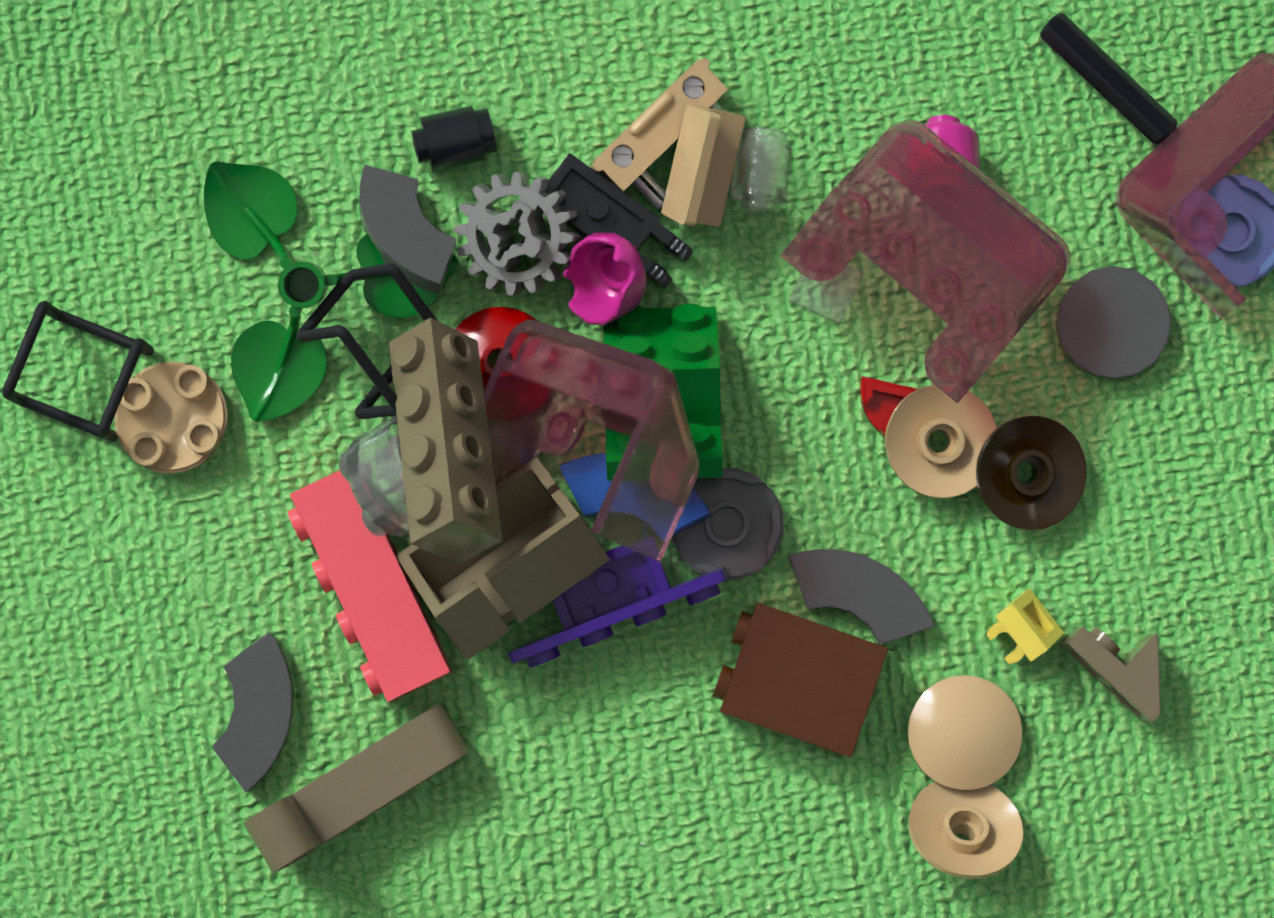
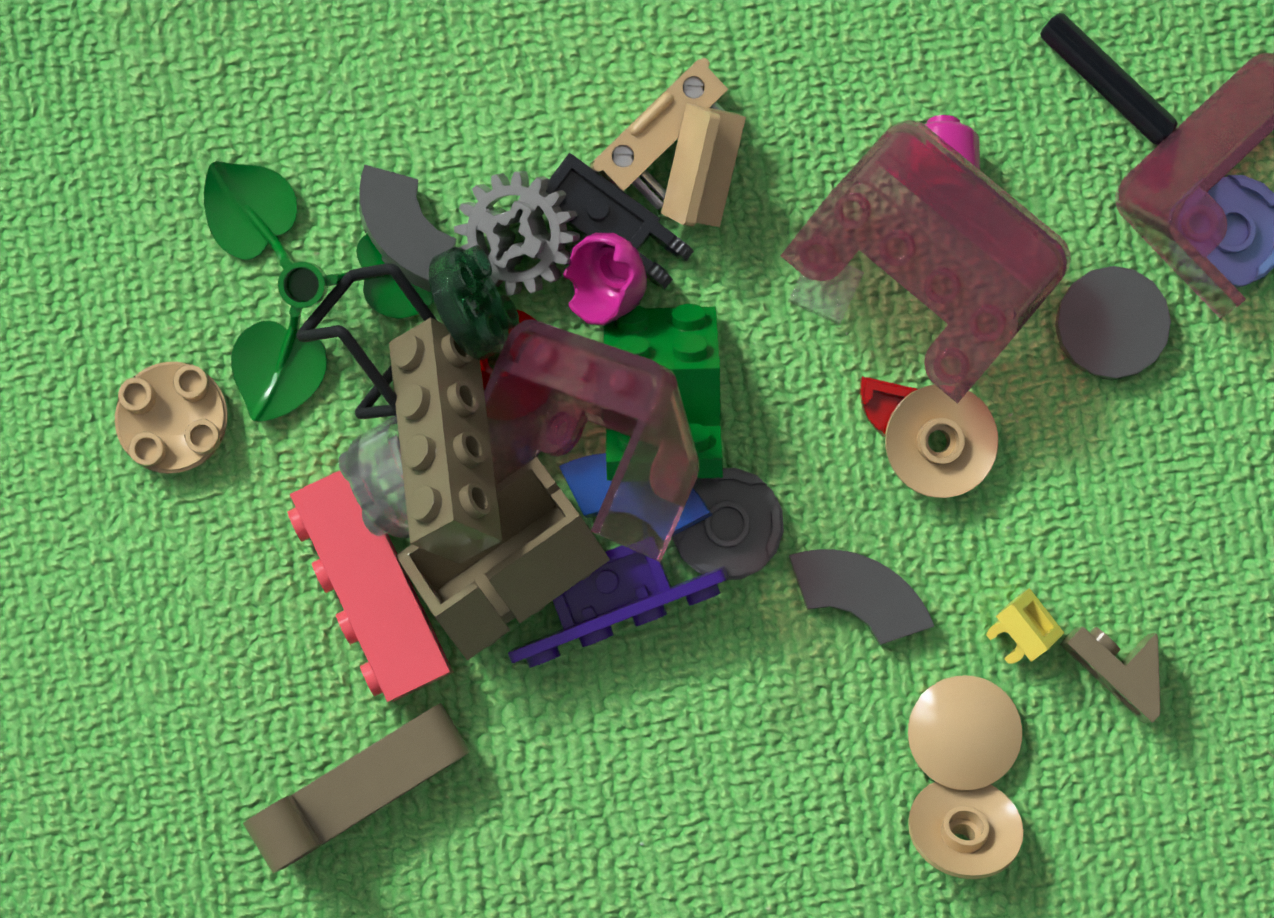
(136, 347): black piece -> none
(260, 714): dark grey tile -> none
(454, 138): black brick -> none
(470, 301): none -> clear green tile
(761, 170): clear brick -> none
(800, 678): reddish brown panel -> none
(1056, 476): dark brown dish -> none

